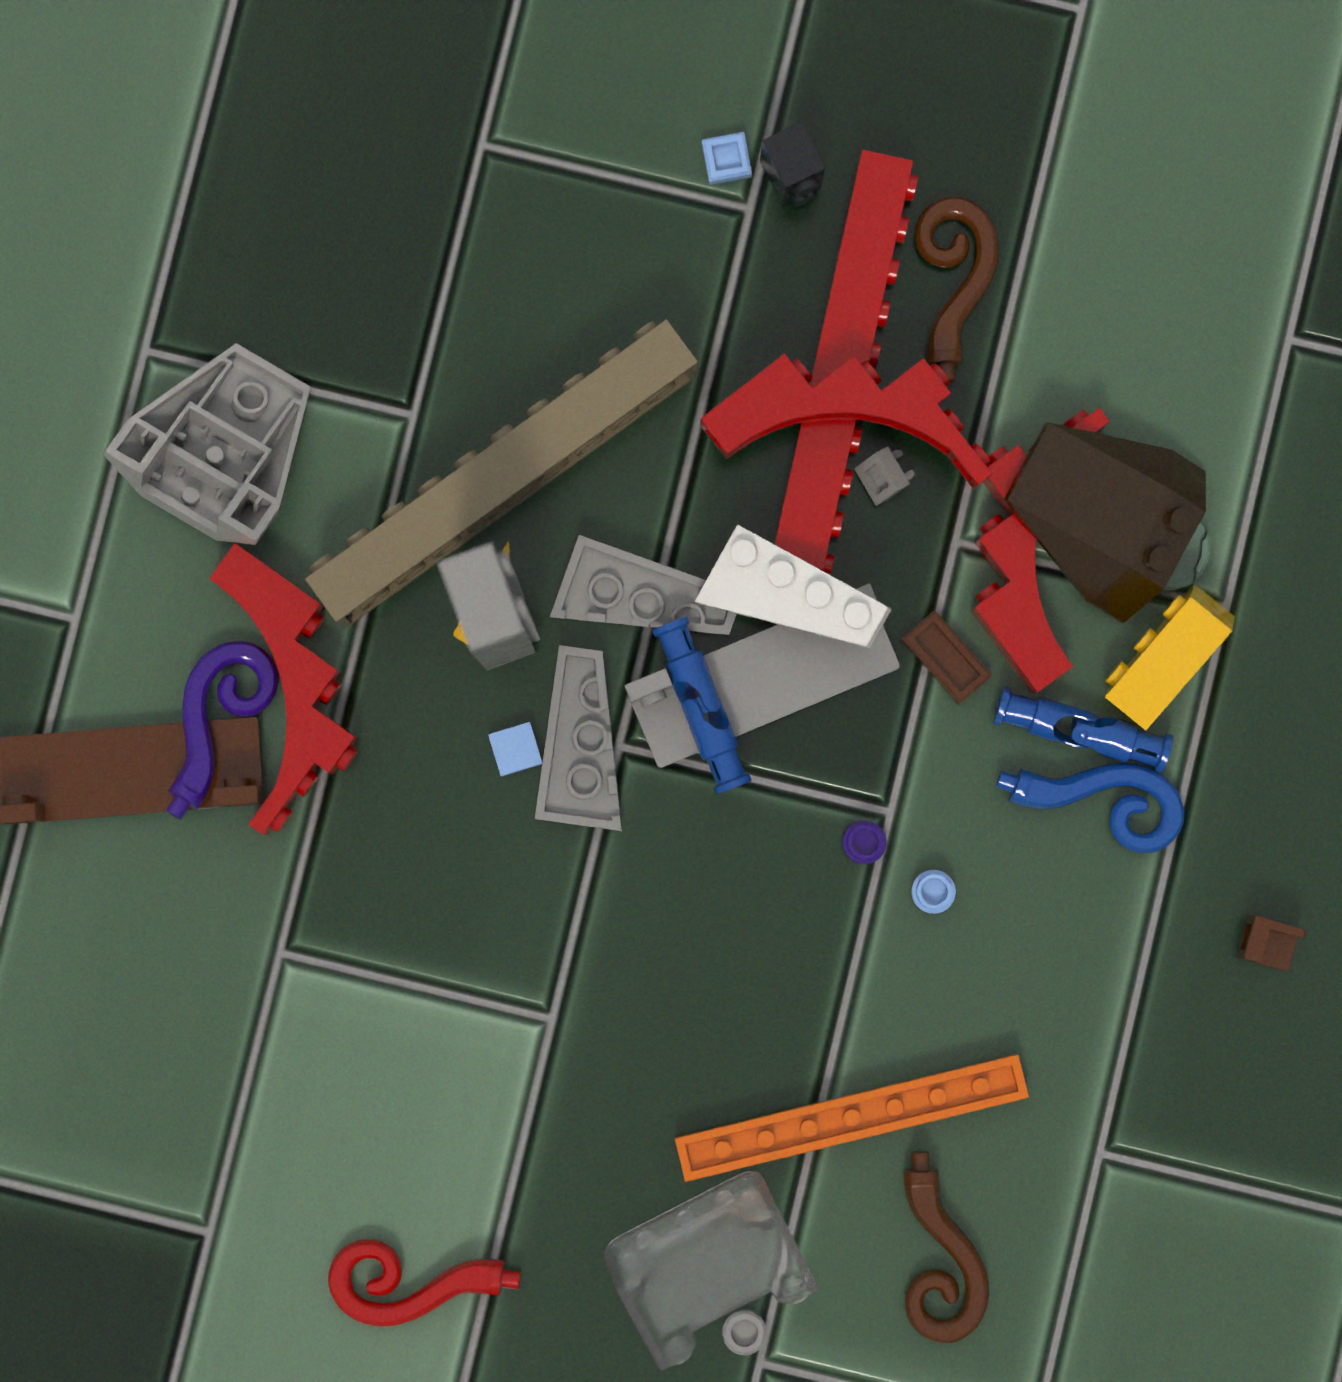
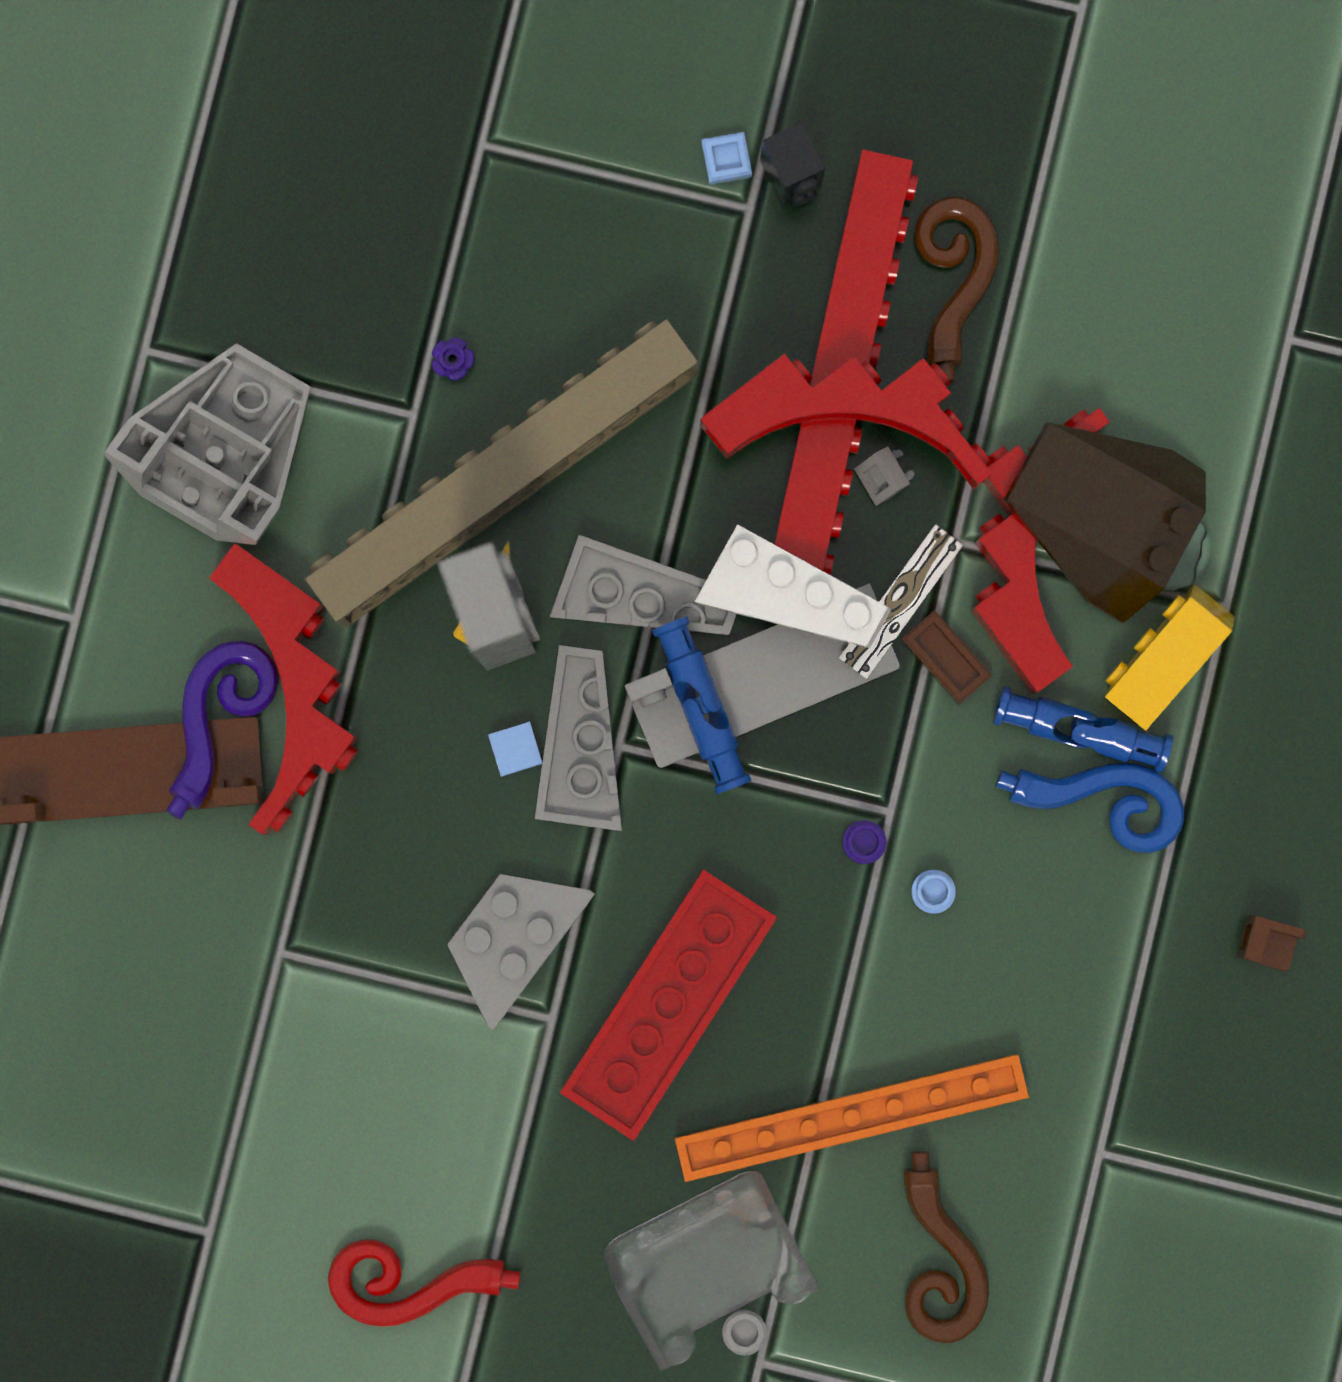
(457, 369): none -> dark purple plate
(512, 938): none -> light grey wing
(668, 1005): none -> red plate
(905, 597): none -> sticker

